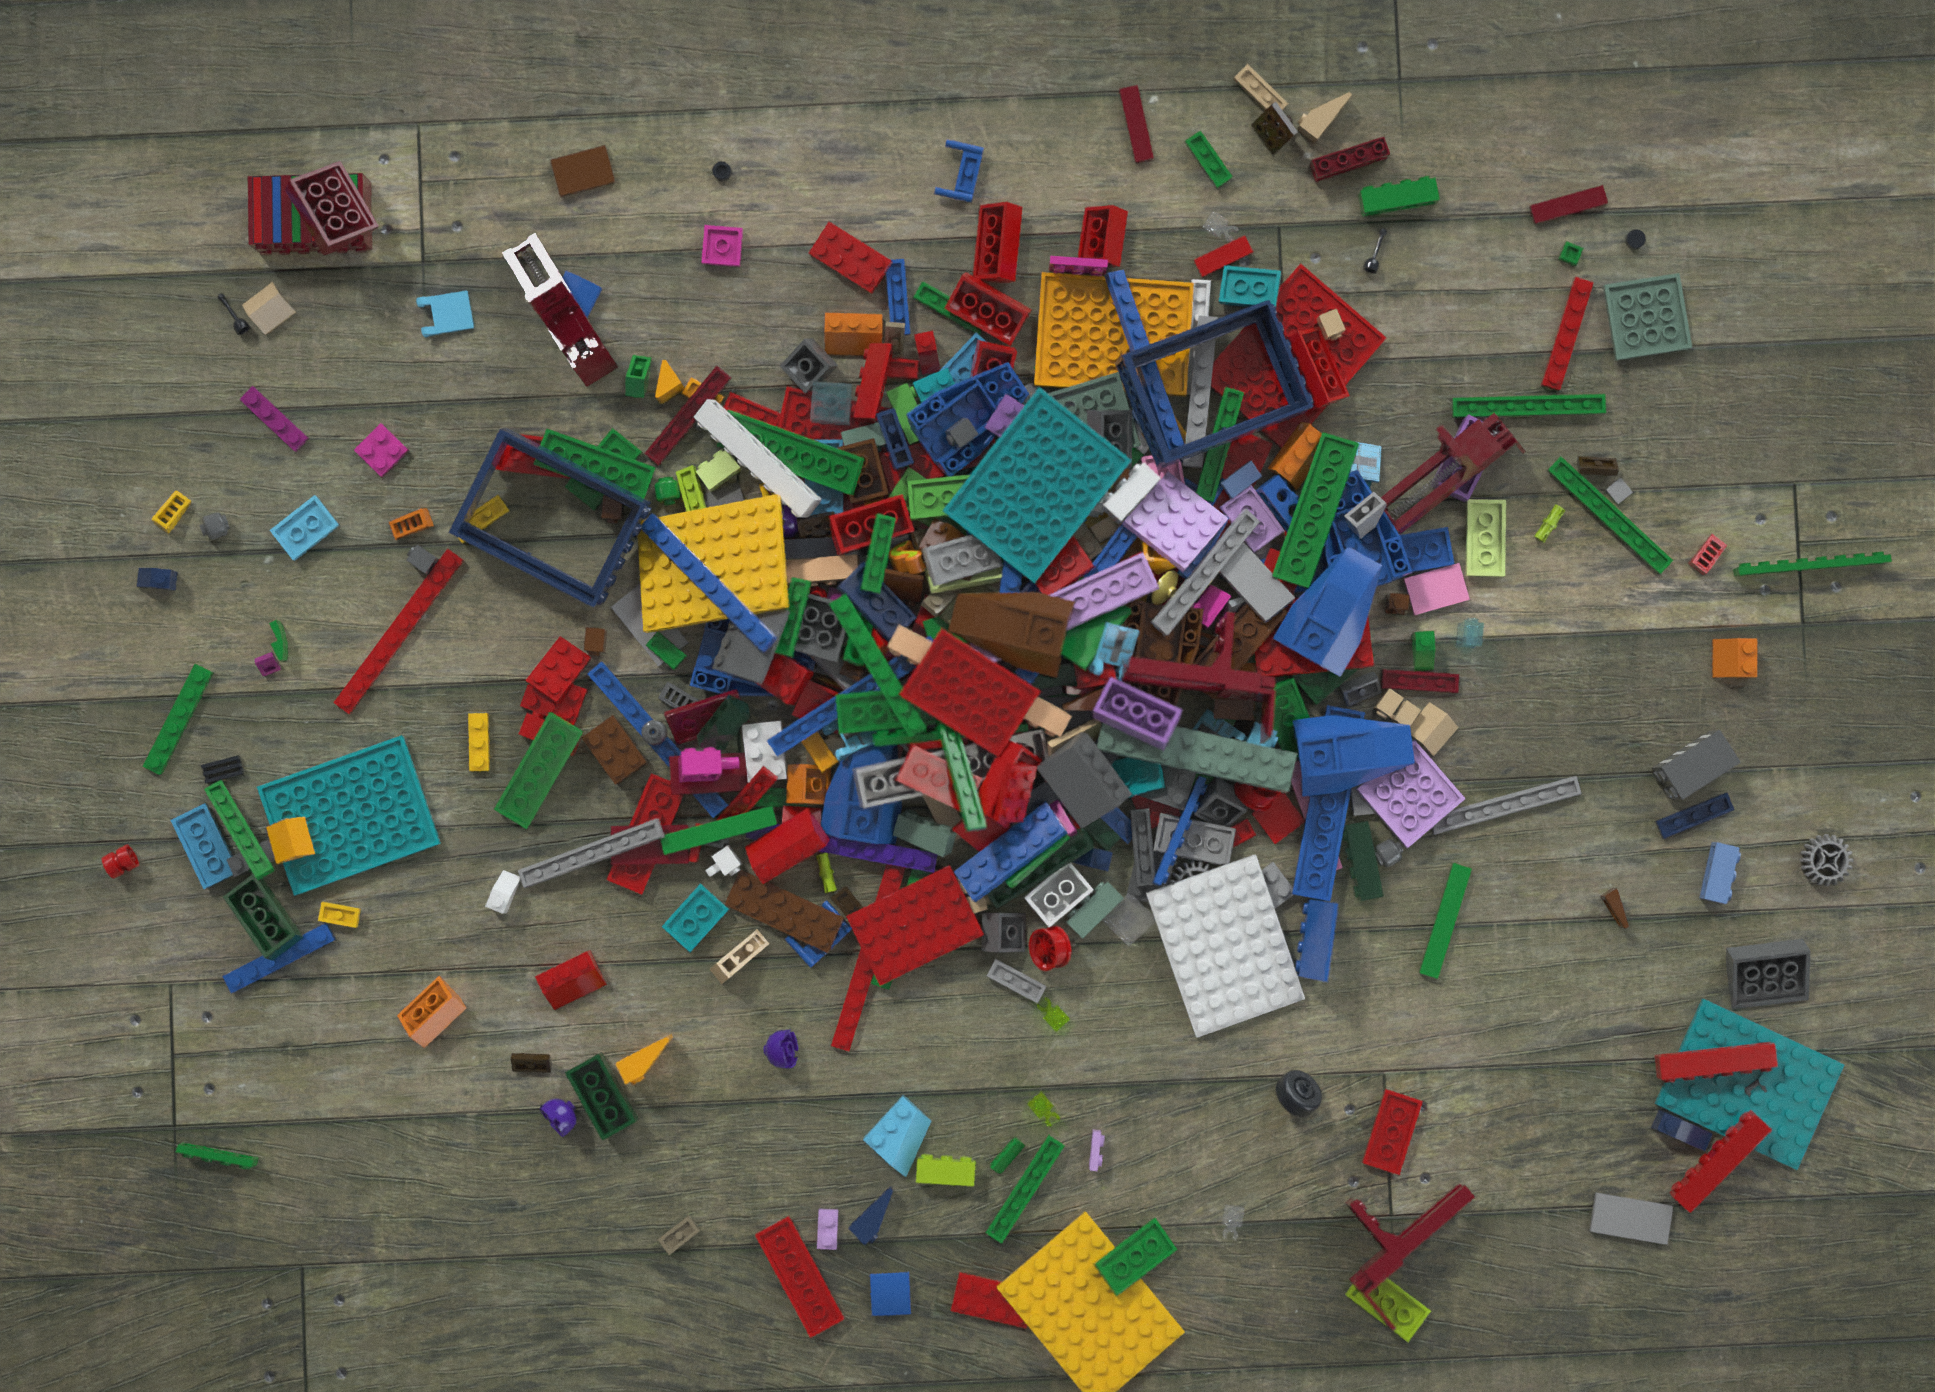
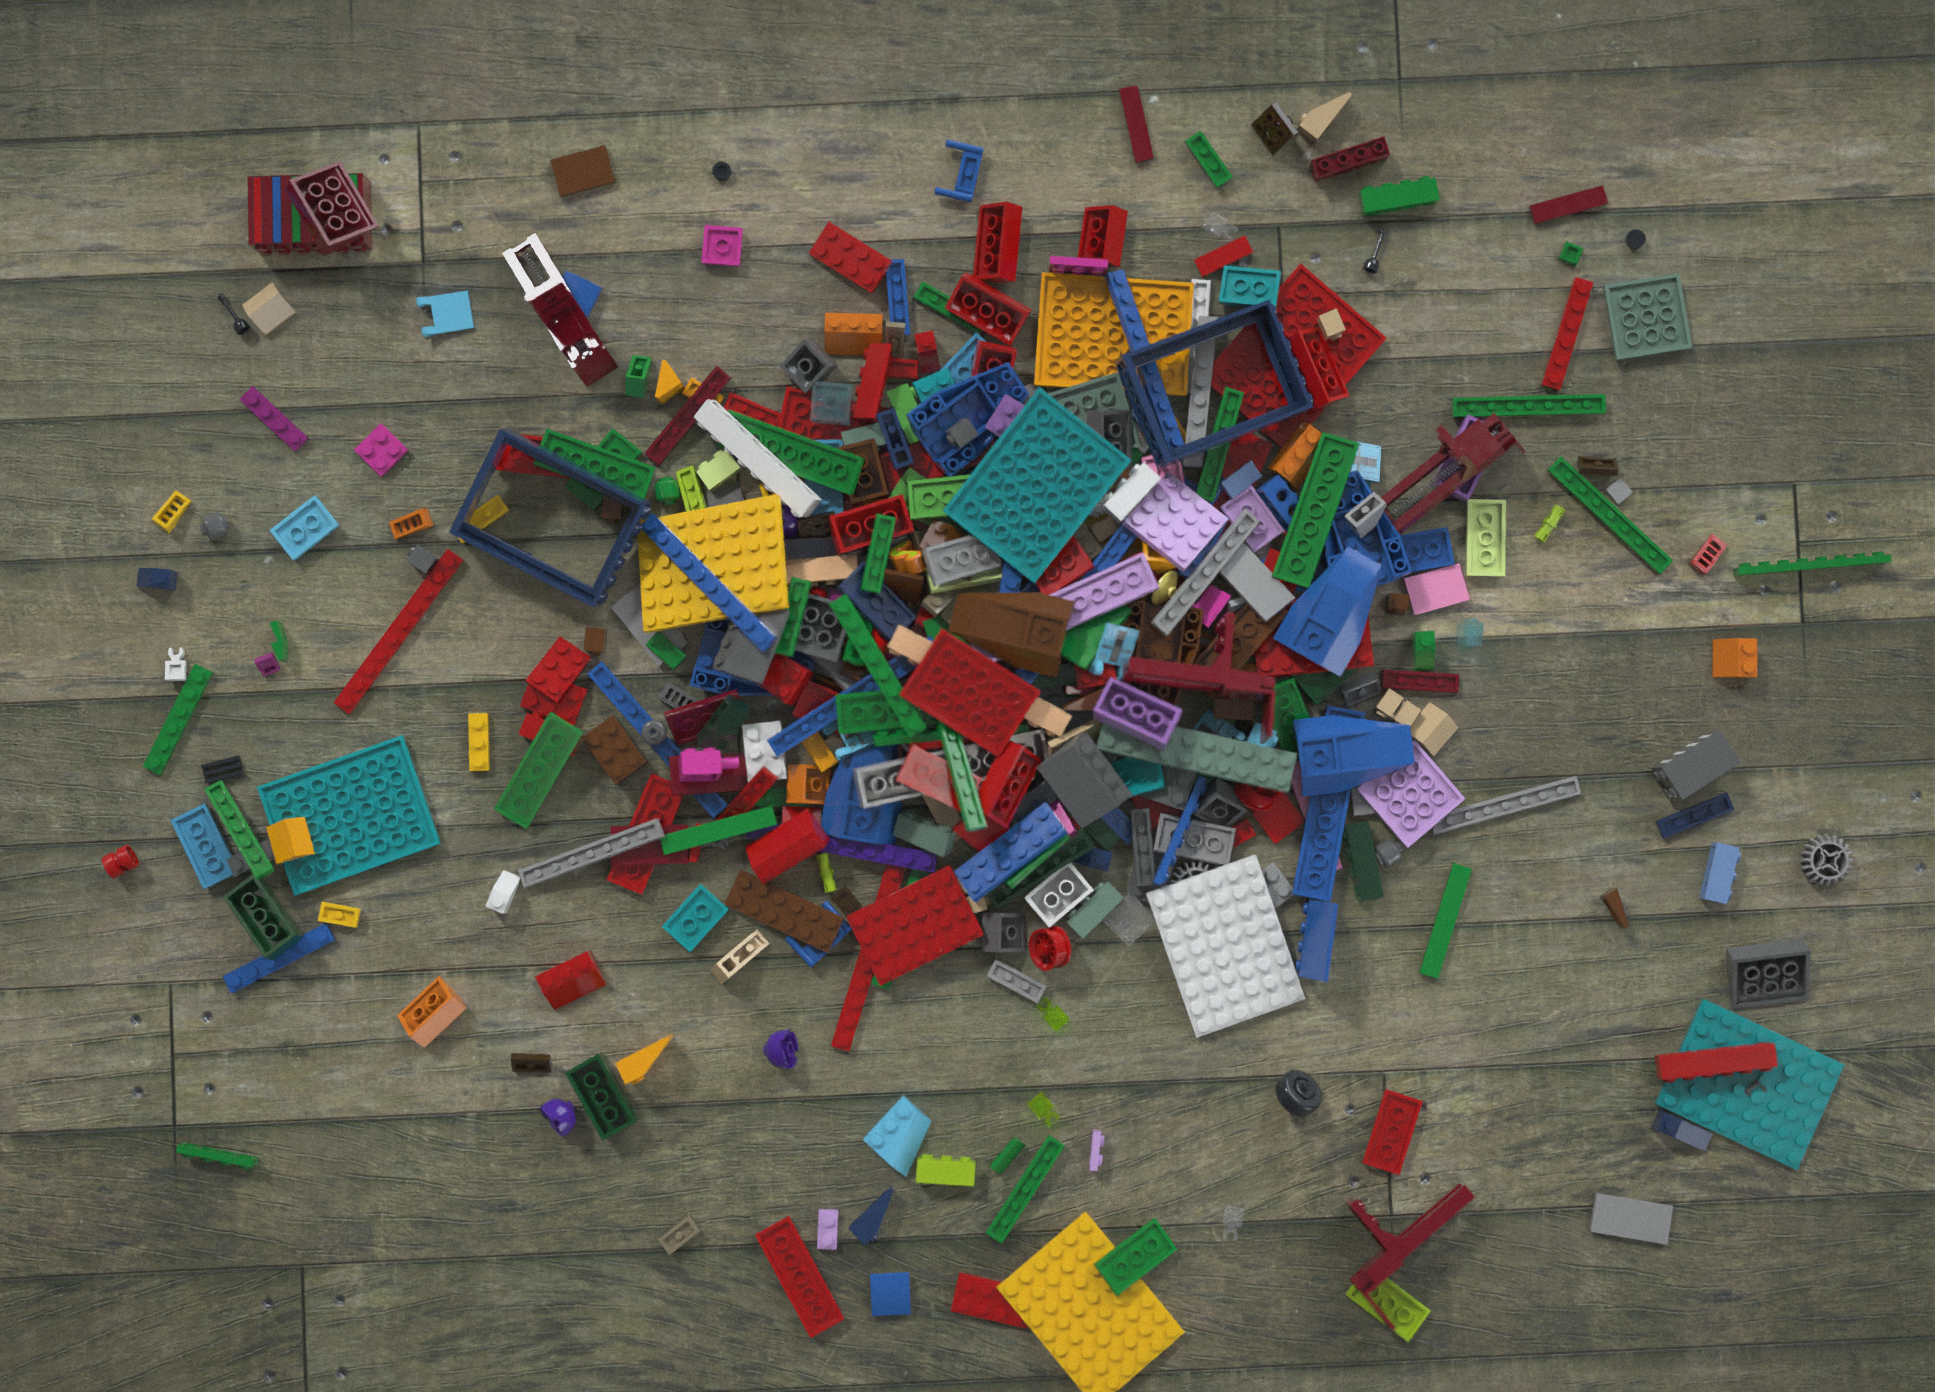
(175, 669): none -> white plate
(726, 861): white brick -> none
(1014, 792): red plate -> none
(1258, 88): tan plate -> none
(1720, 1161): red brick -> none

